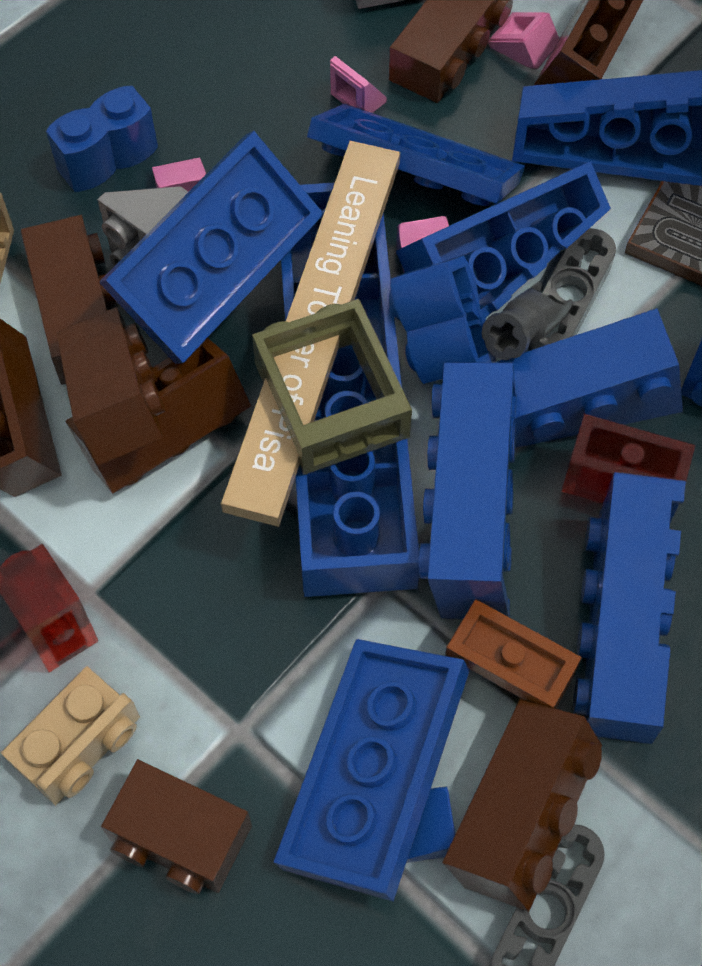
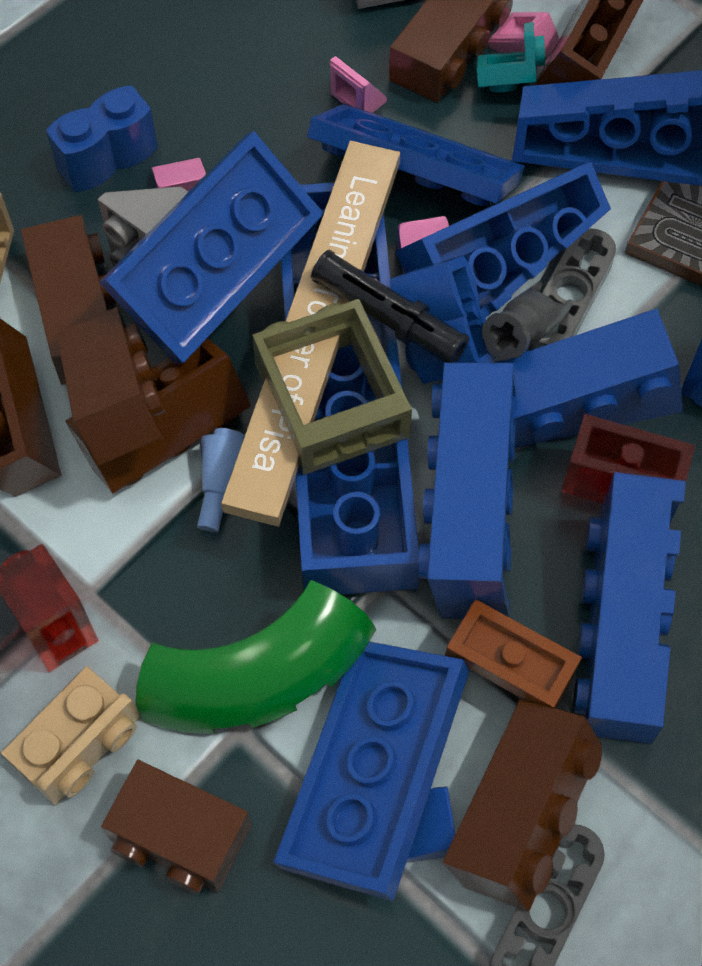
(218, 458): none -> light blue cone
(259, 675): none -> green brick
(408, 319): none -> black pin
(507, 70): none -> teal bracket

